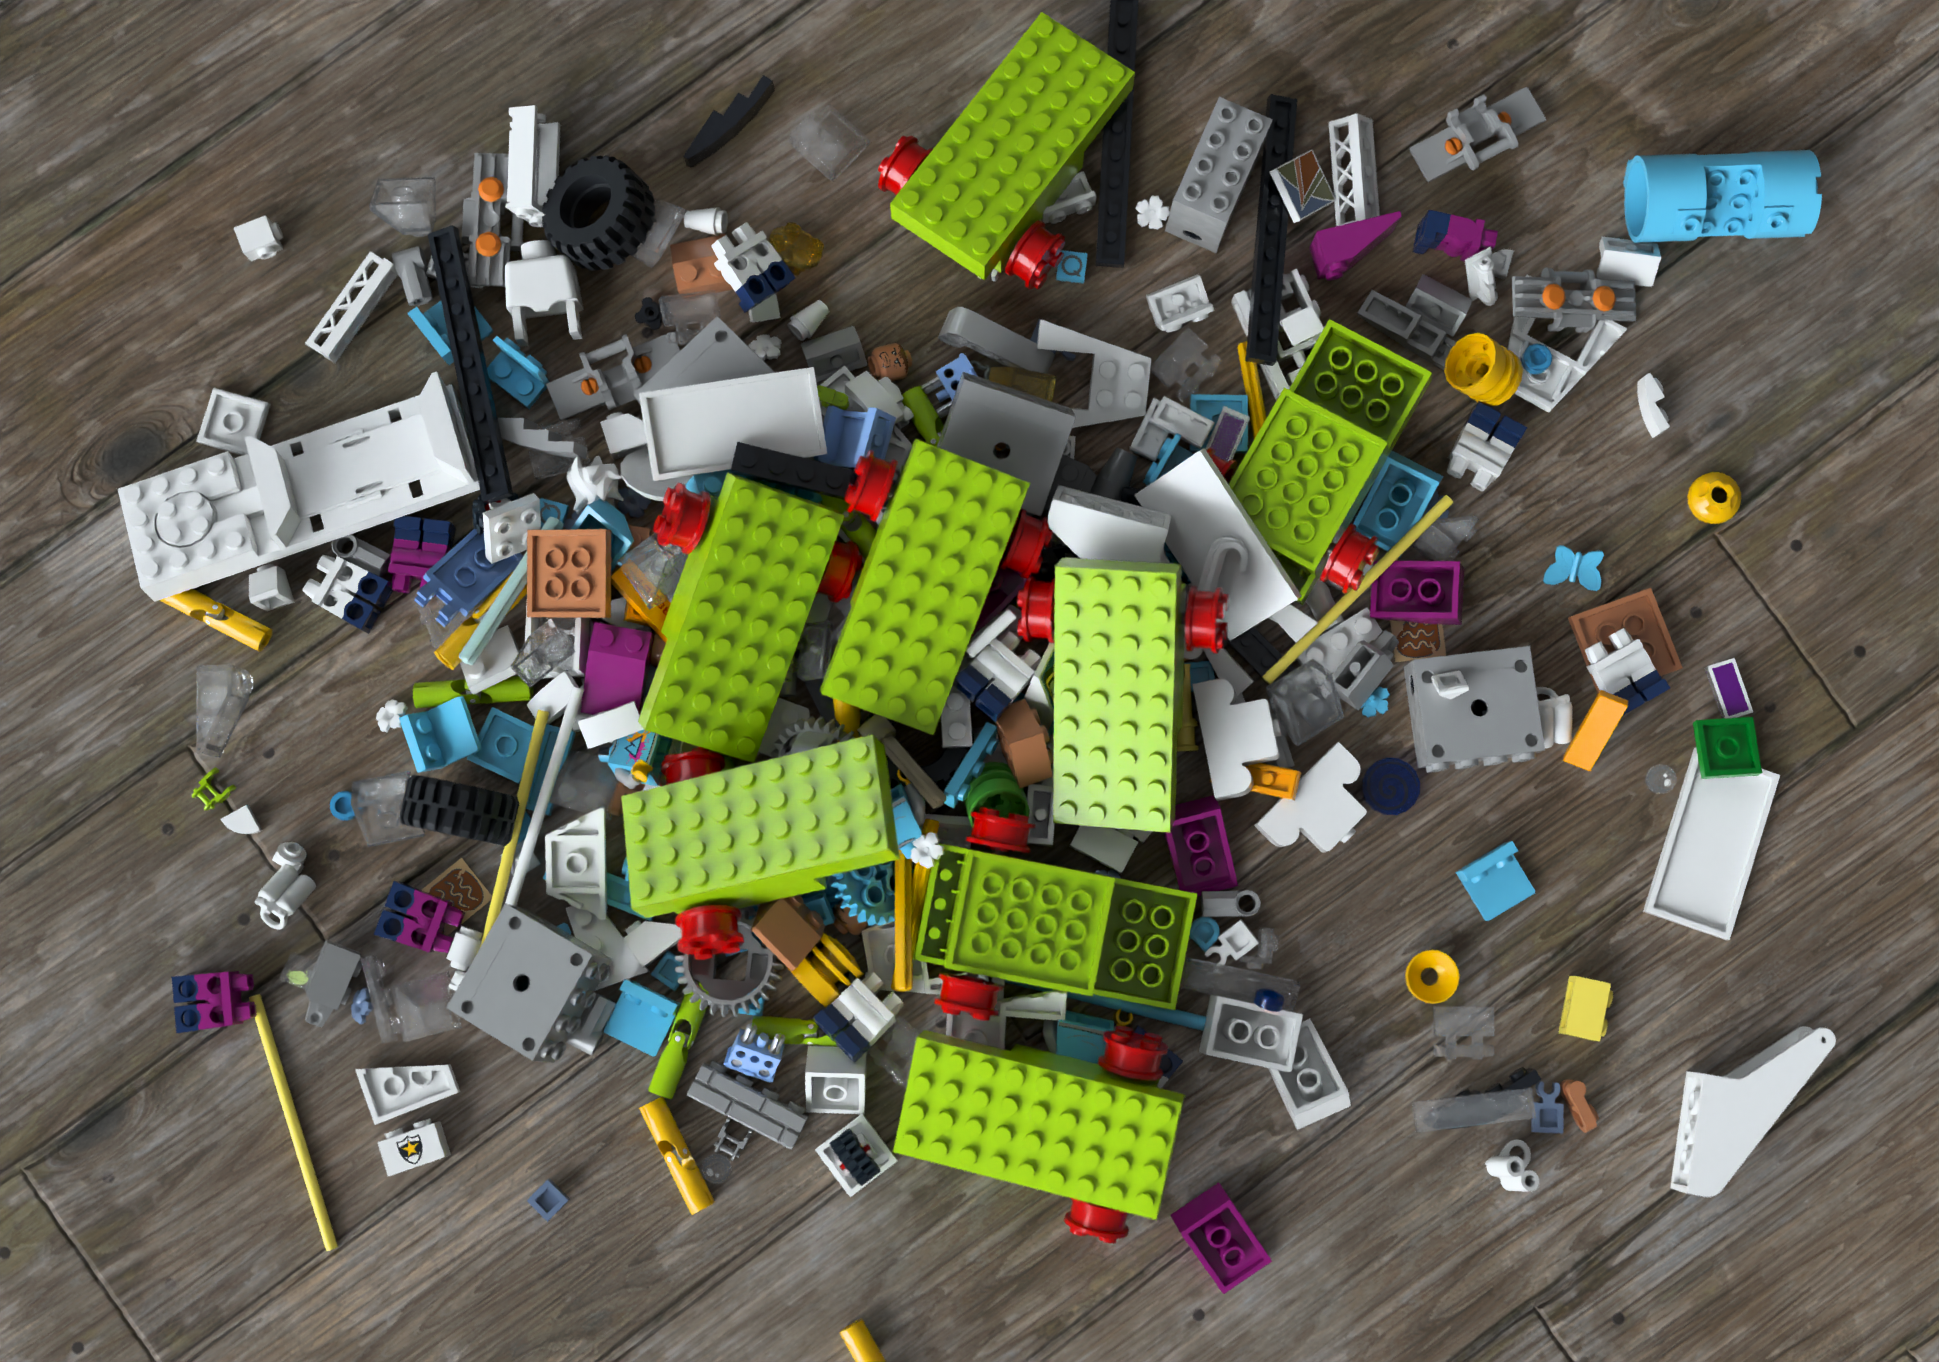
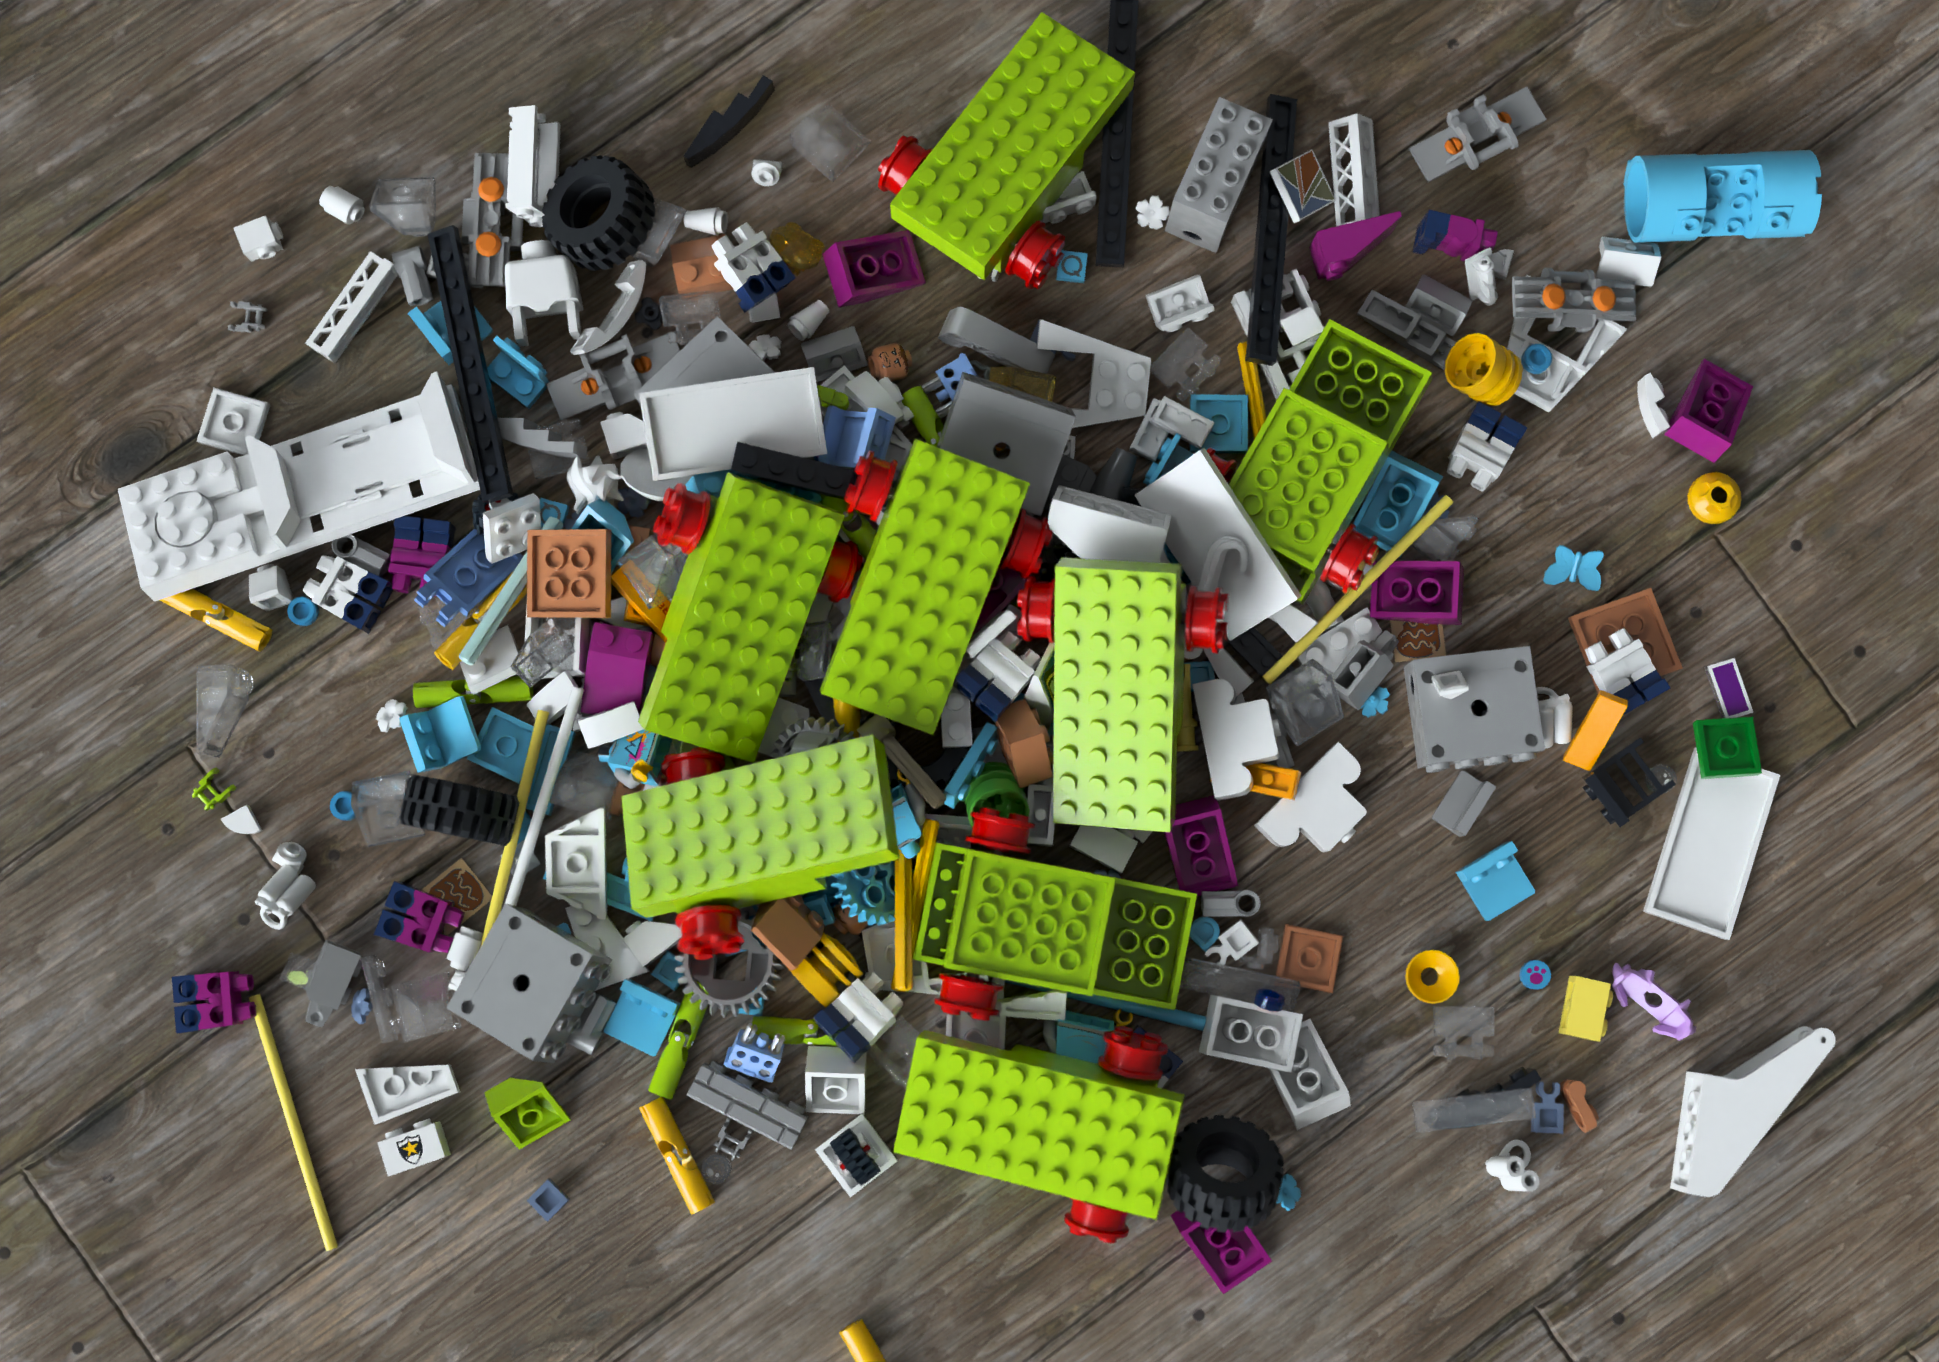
(249, 307): none -> light grey piece
(302, 611): none -> dark azure tile
(342, 204): none -> white brick
(525, 1110): none -> lime slope
(631, 283): none -> white slope
(766, 172): none -> white plate
(873, 267): none -> magenta slope
(927, 850): white plant -> none
(1221, 1202): none -> black tyre
(1228, 433): clear tile -> none
(1288, 1192): none -> medium azure plant
(1309, 957): none -> nougat tile
(1390, 786): clear blue tile -> none
(1463, 803): none -> light grey panel
(1535, 974): none -> dark azure tile
(1602, 786): none -> black plate
(1671, 1014): none -> lavender piece
(1709, 411): none -> magenta slope

